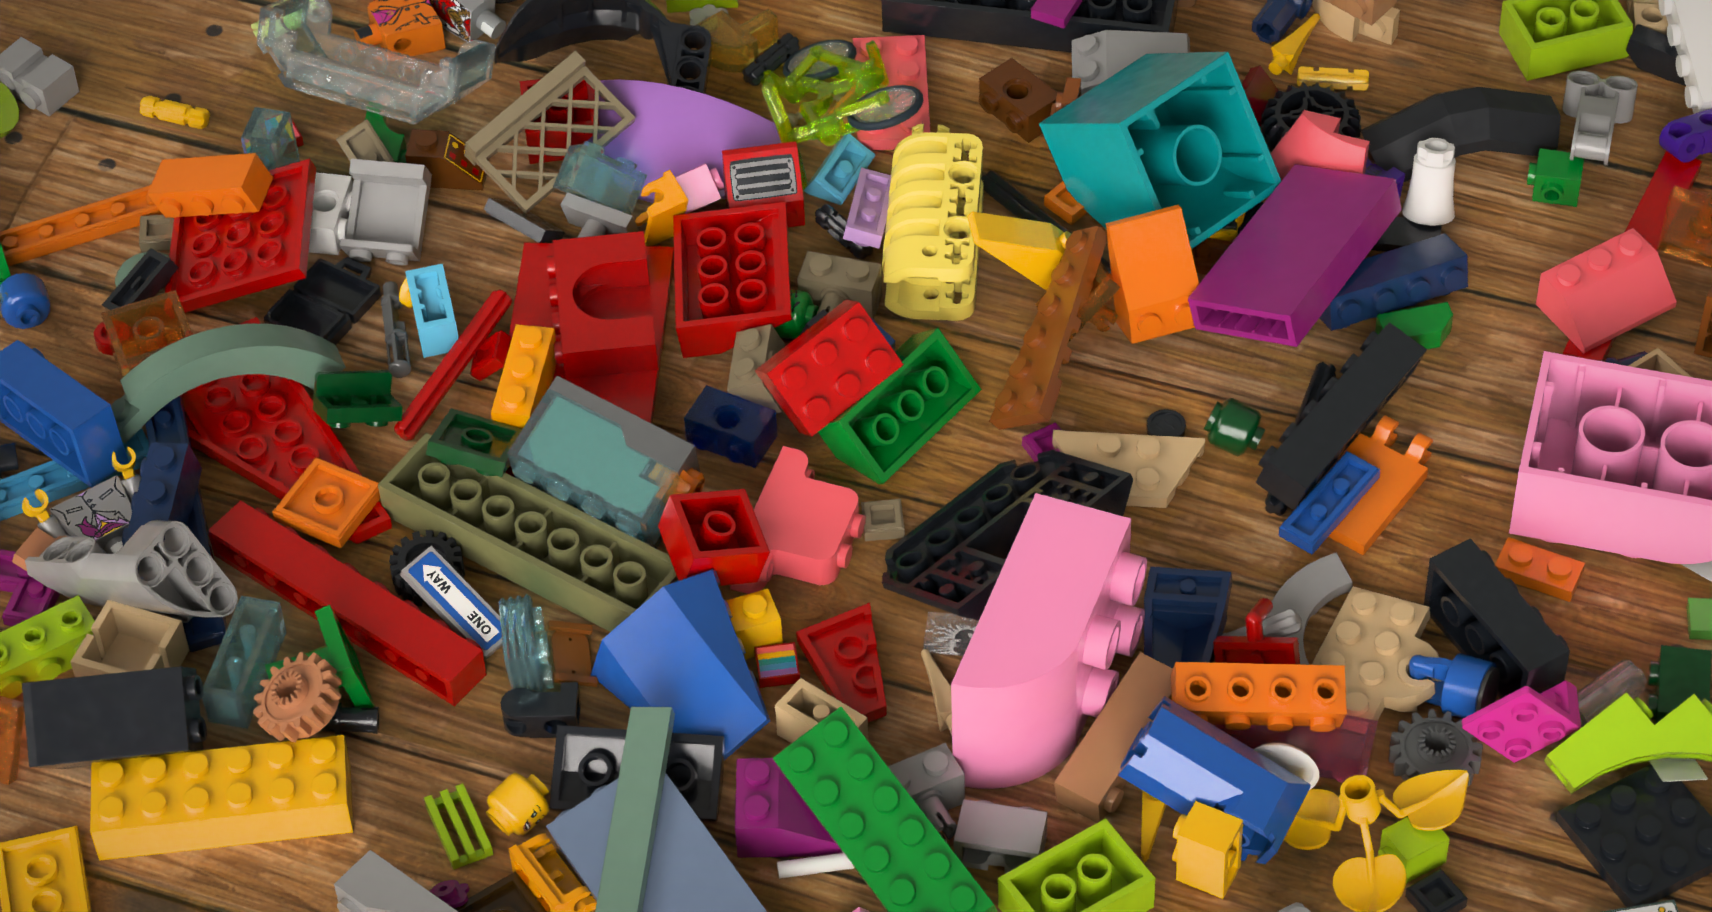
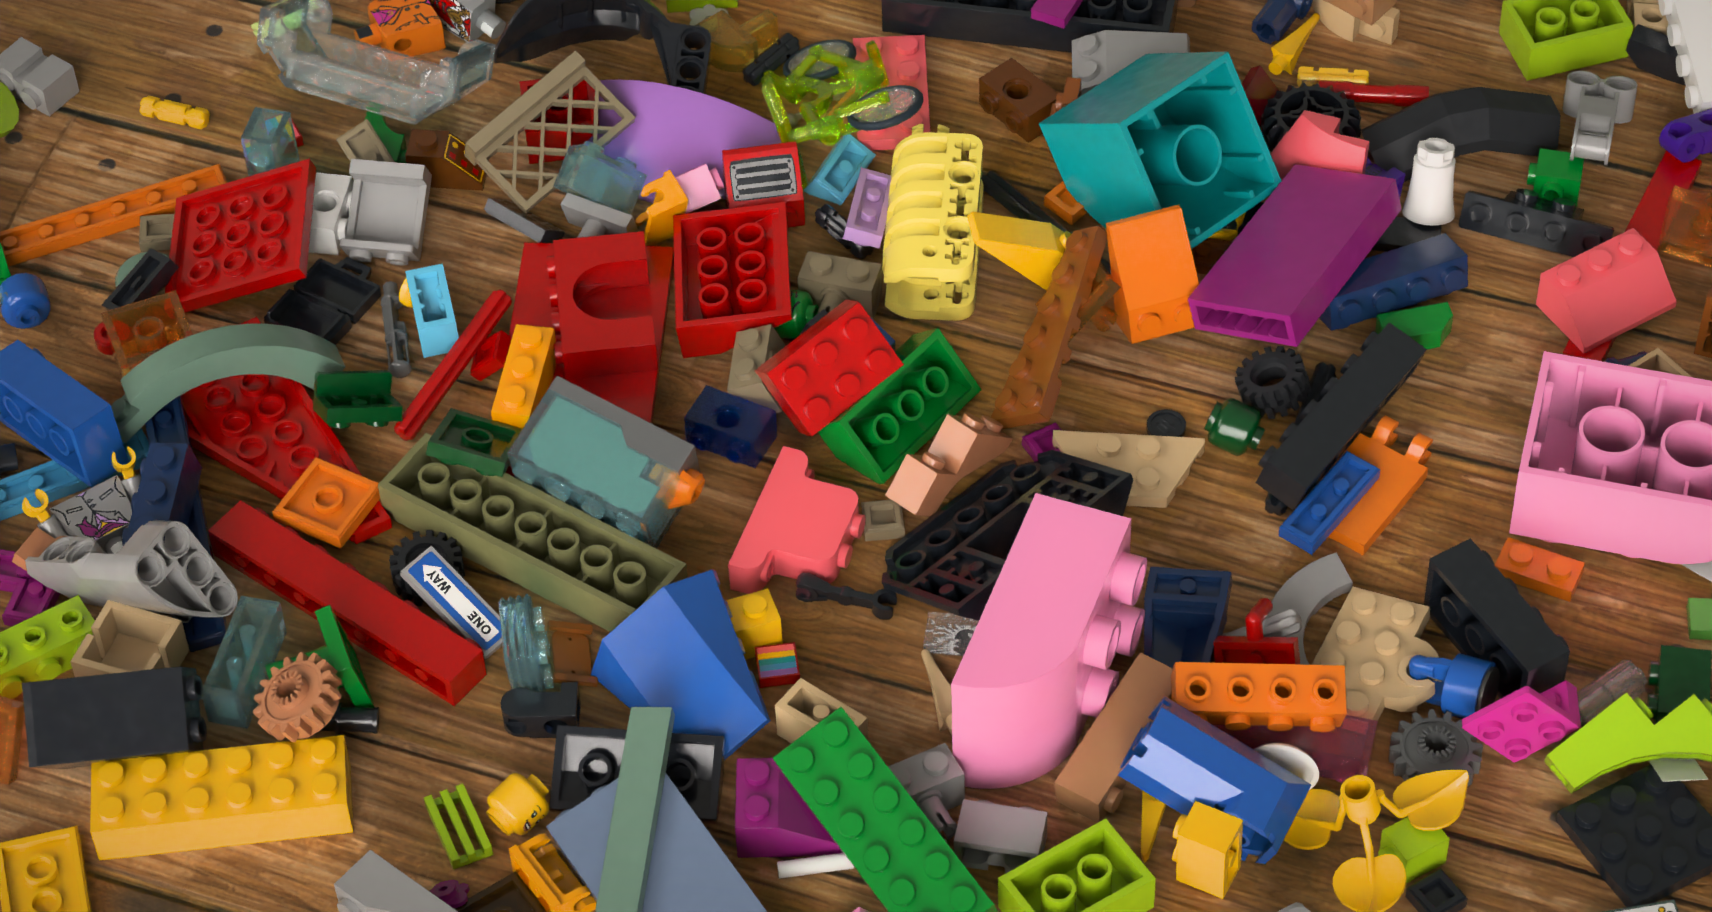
(210, 185): orange brick -> none
(714, 533): red brick -> none
(812, 588): none -> black piece
(847, 660): red wing -> none
(956, 451): none -> nougat arch
(1267, 368): none -> black tyre
(1396, 95): none -> red piece
(1533, 221): none -> black bracket

